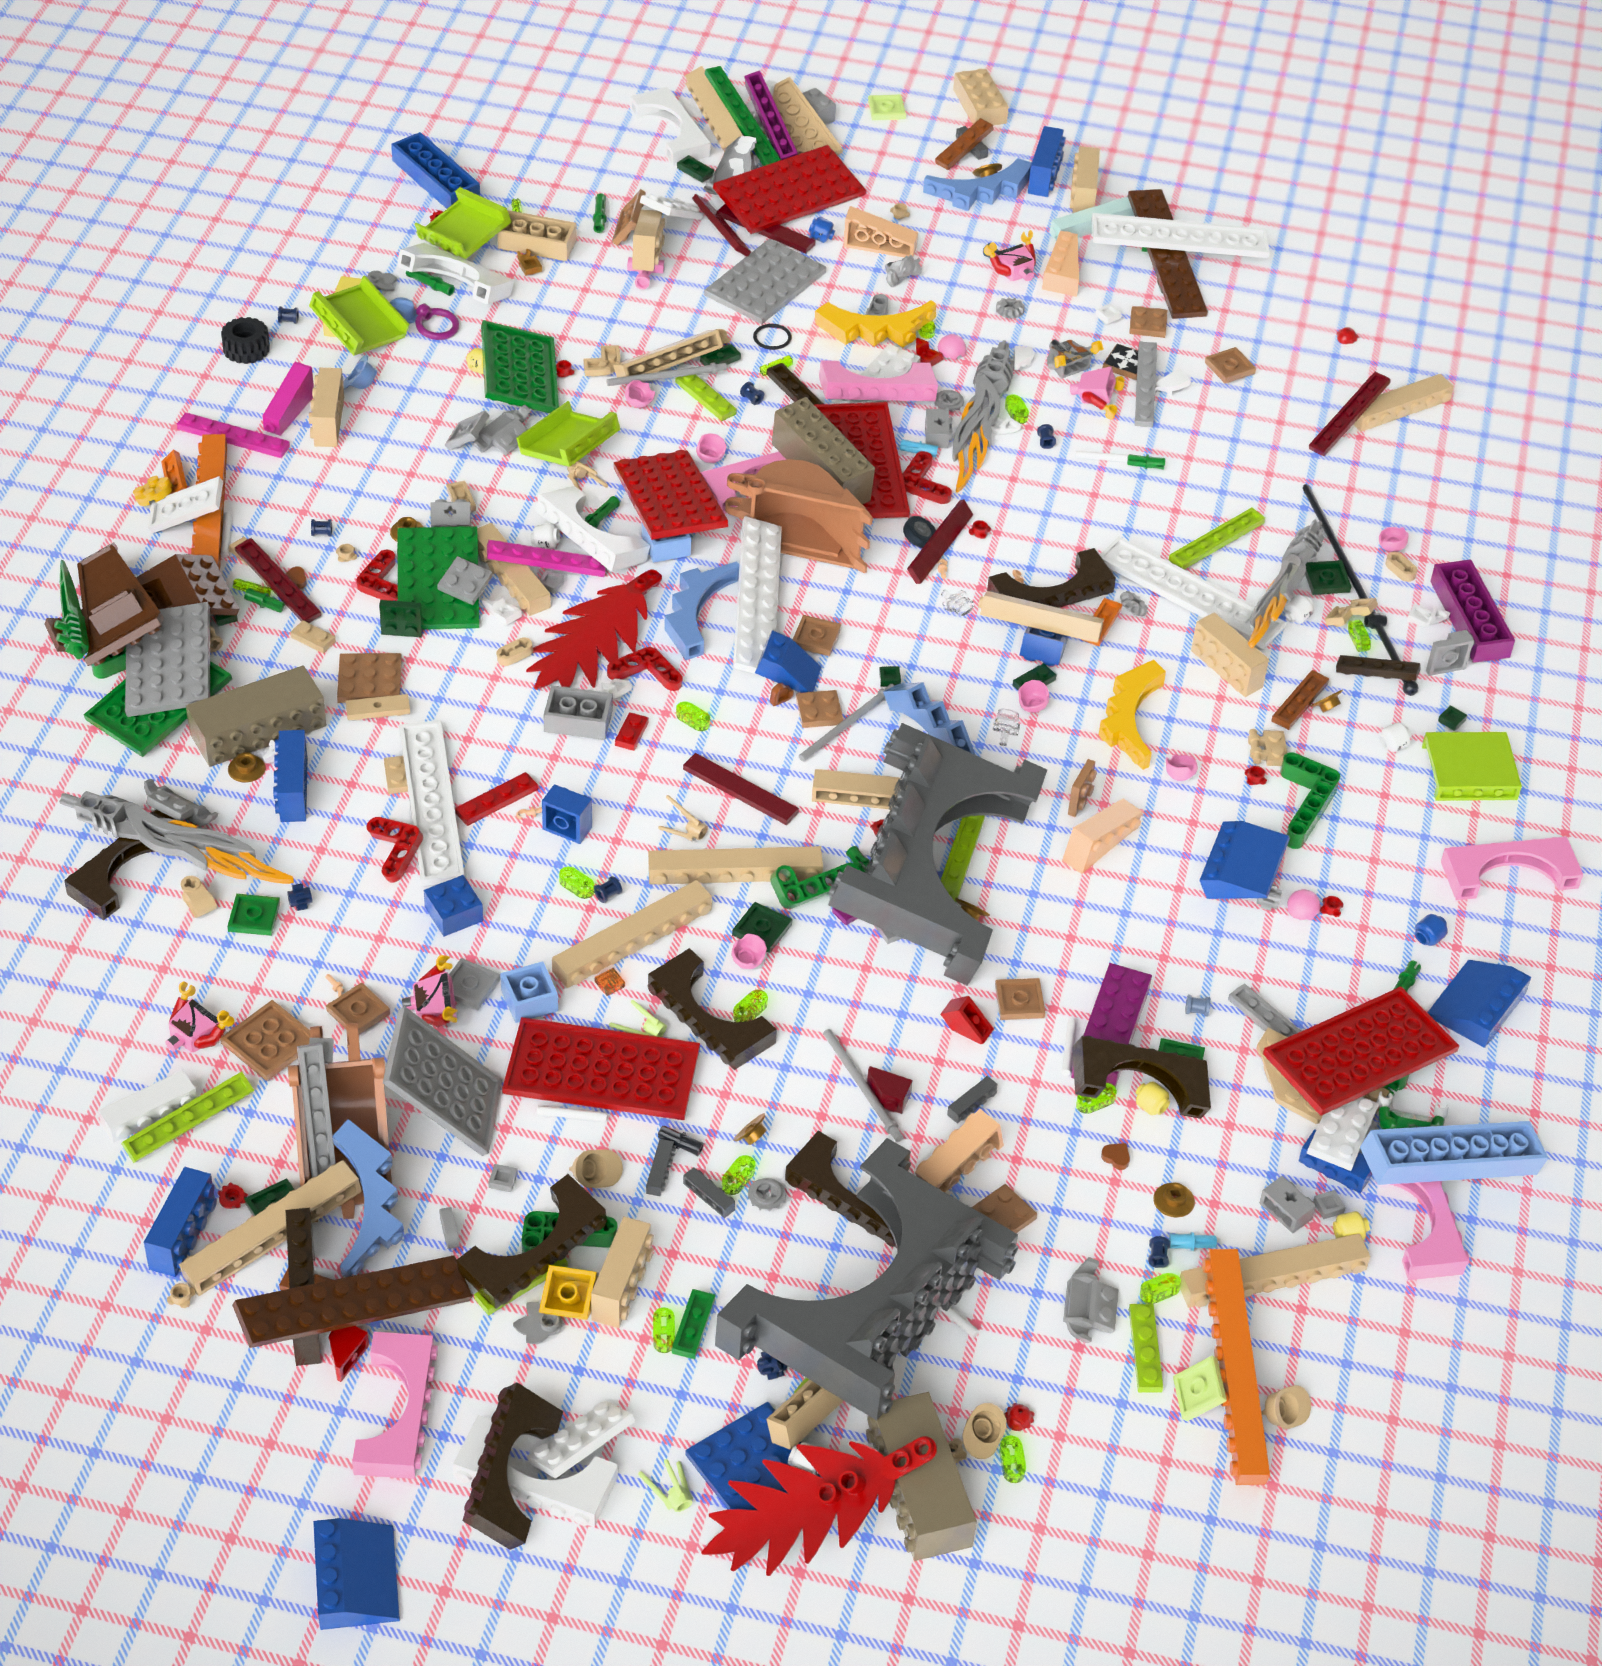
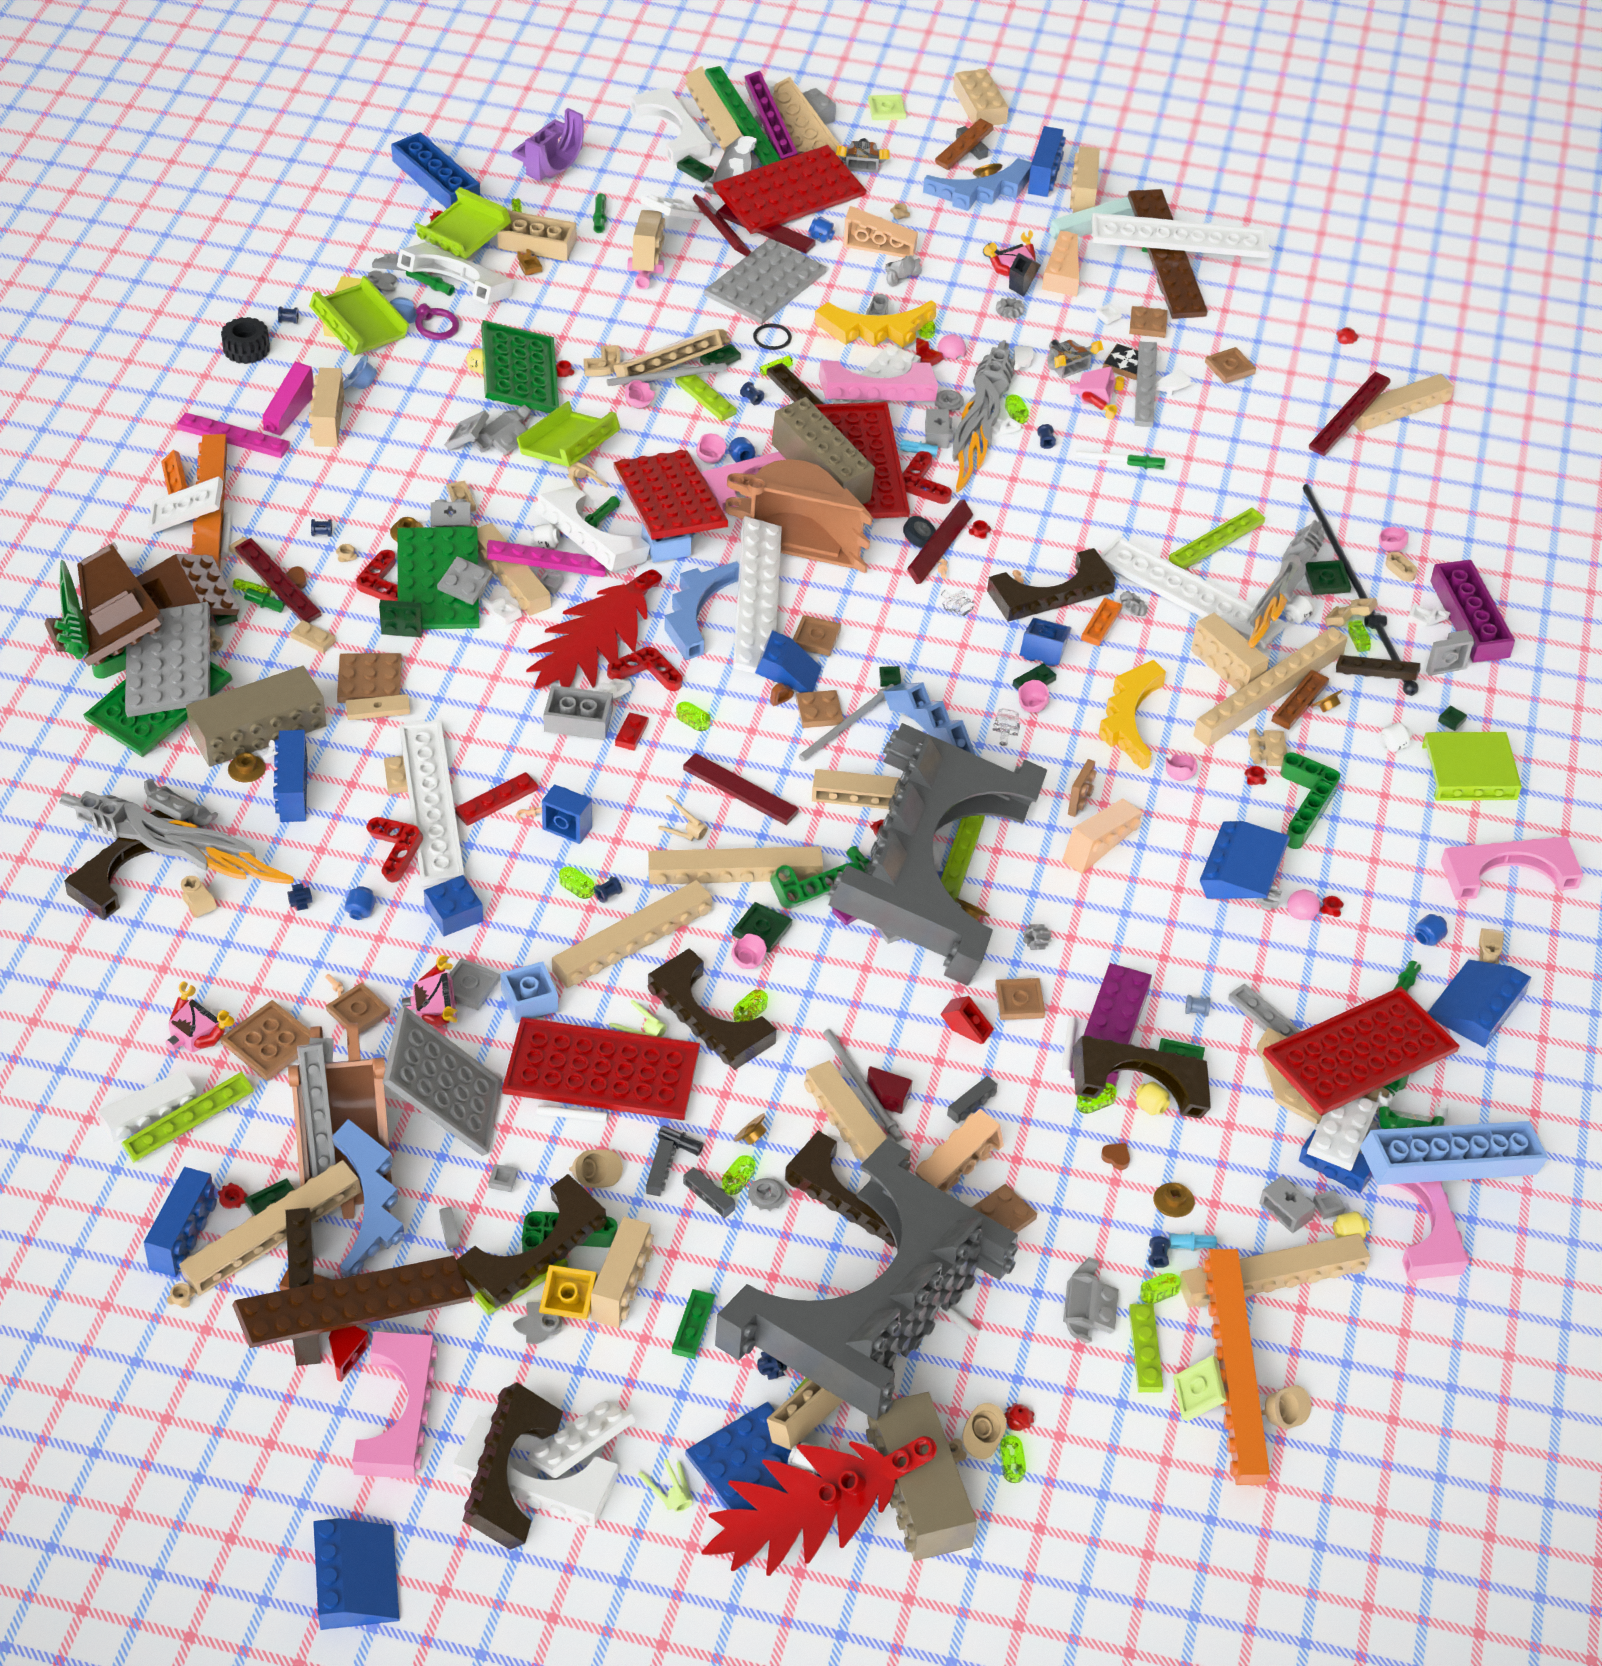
(155, 489): yellow plate -> none
(253, 914): green plate -> none
(360, 903): none -> blue head
(388, 262): none -> light grey tile
(514, 651): tan beam -> none
(543, 153): none -> medium lavender piece
(609, 981): clear orange tile -> none
(628, 218): medium nougat plate -> none
(668, 1330): clear neon green beam -> none
(741, 449): none -> blue head
(844, 1109): none -> tan brick
(863, 156): none -> torso
(1022, 274): none -> black slope
(1037, 936): none -> light grey gear
(1041, 616): brick -> none
(1269, 687): none -> tan brick
(1490, 945): none -> tan piece

